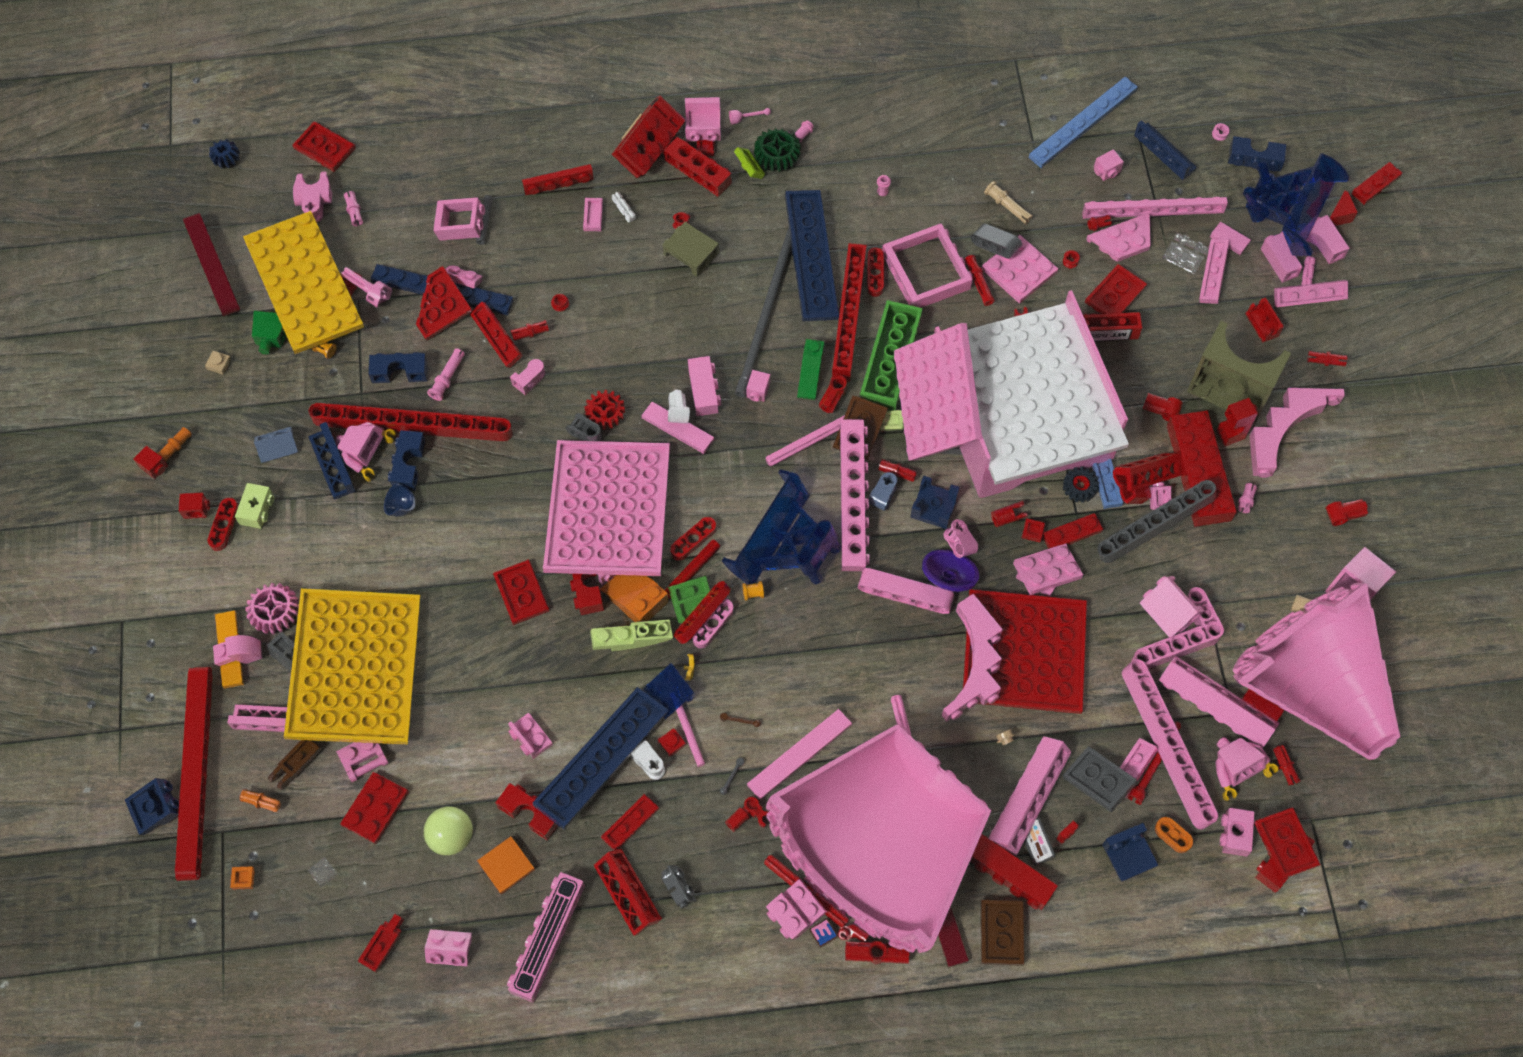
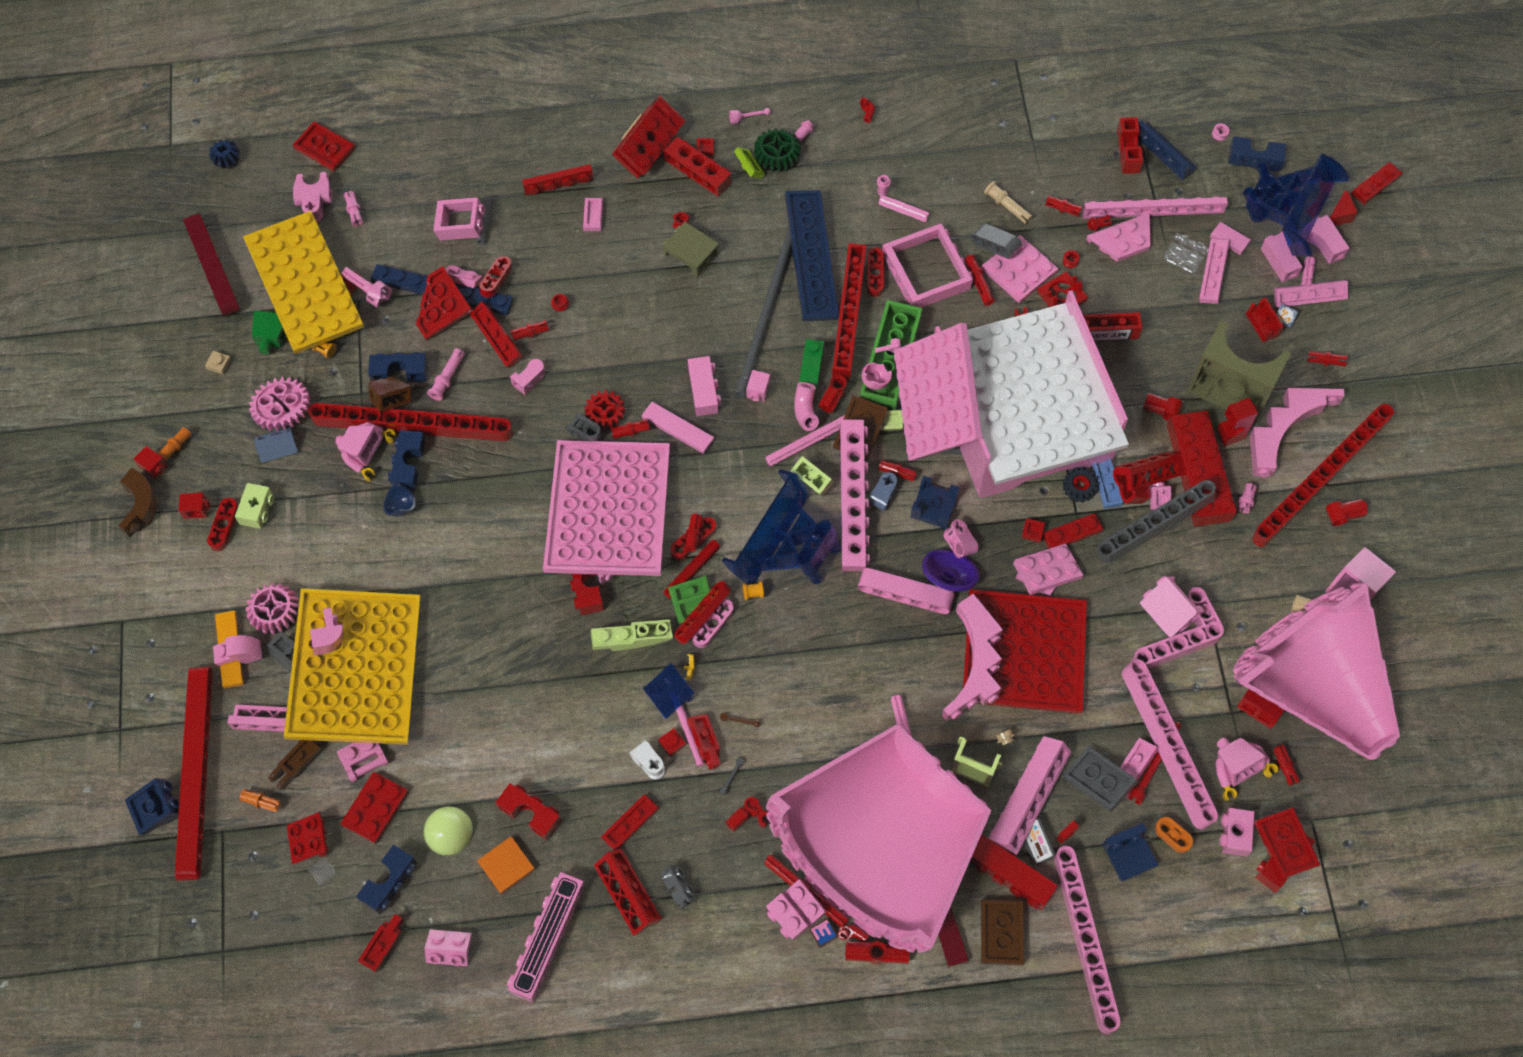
(145, 502): none -> reddish brown arch
(242, 878): orange plate -> none
(271, 413): none -> bright pink gear
(307, 838): none -> red hinge
(329, 637): none -> bright pink brick
(336, 457): dark blue fence -> none
(379, 895): none -> dark blue arch
(388, 393): none -> reddish brown torso
(485, 289): none -> red beam
(521, 592): red tile -> none
(530, 735): bright pink bracket -> none
(600, 758): dark blue plate -> none
(623, 207): white axle -> none
(630, 429): none -> red pin
(636, 596): orange slope -> none
(677, 408): white piece -> none
(693, 532): none -> red axle
(703, 119): bright pink panel -> none
(705, 739): none -> red hinge
(799, 754): bright pink tile -> none
(804, 406): none -> bright pink cylinder
(812, 476): none -> yellowish green brick
(868, 108): none -> red arm
(875, 376): none -> bright pink hair
(895, 344): none -> bright pink hand
(903, 208): none -> bright pink axle
(973, 769): none -> yellowish green piece
(1006, 514): red hinge -> none
(1063, 206): none -> red pin
(1065, 278): none -> red piece
(1083, 122): medium blue plate -> none
(1085, 949): none -> bright pink beam
(1108, 165): bright pink brick -> none
(1116, 291): red plate -> none
(1129, 151): none -> red arch
(1218, 701): bright pink brick -> none
(1286, 315): none -> tile
(1318, 480): none -> red beam

